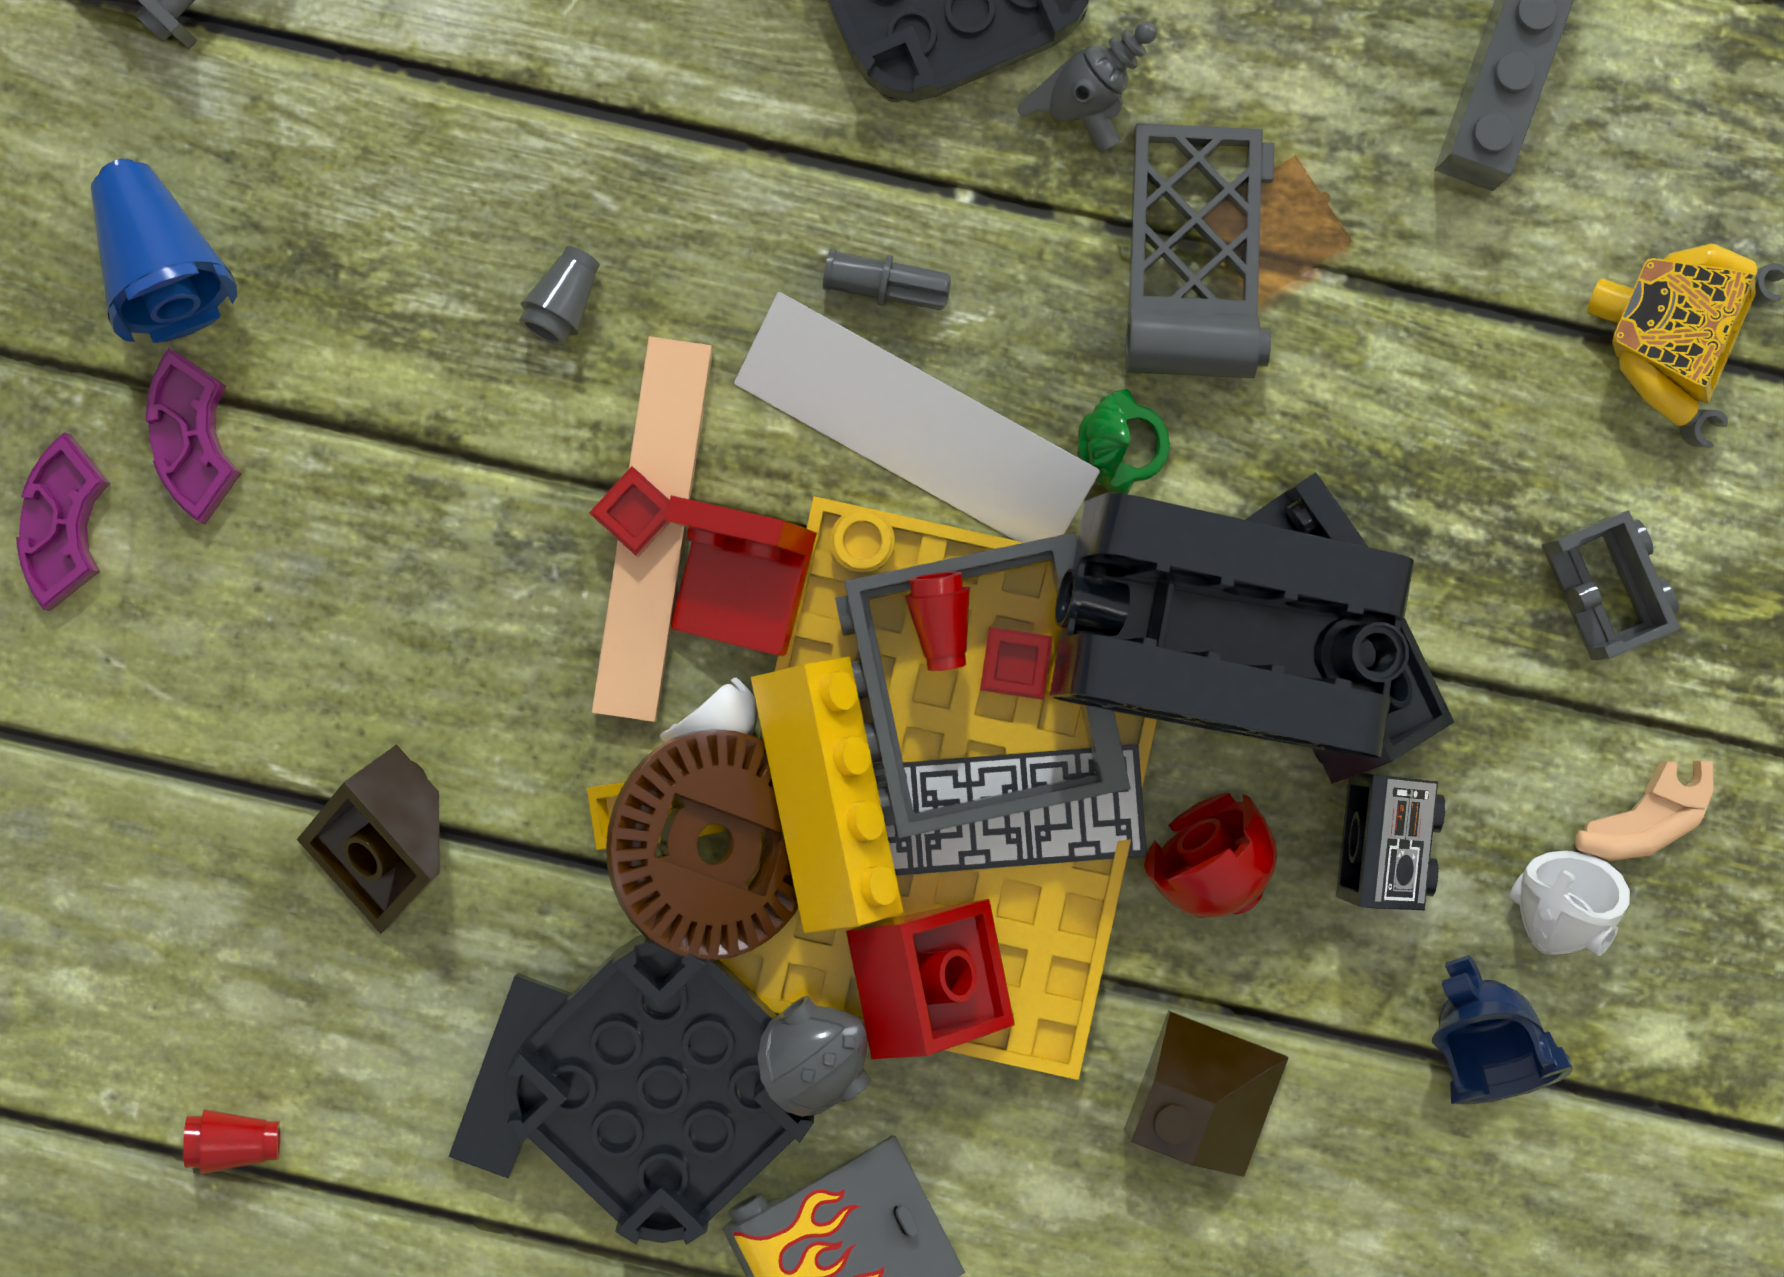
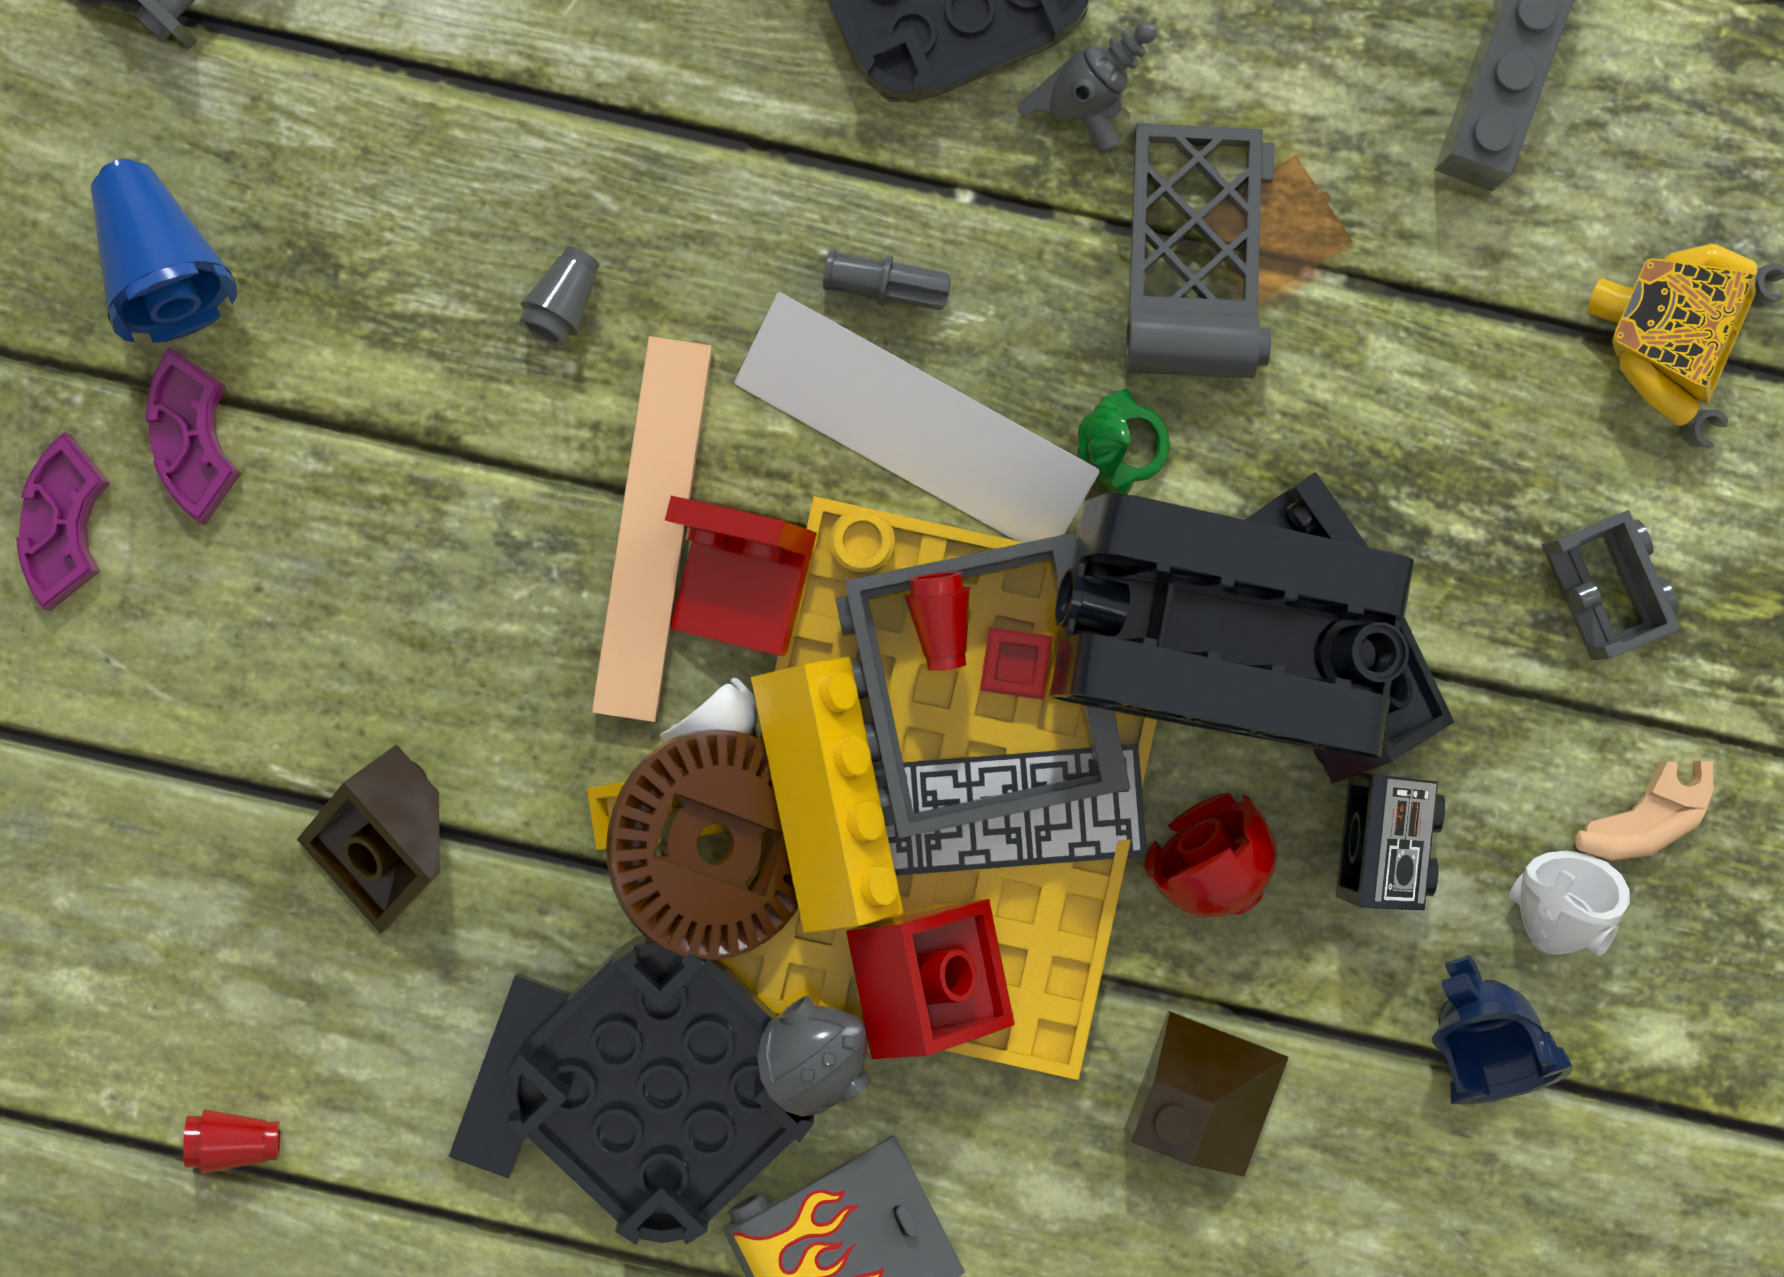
(633, 511): red tile -> none

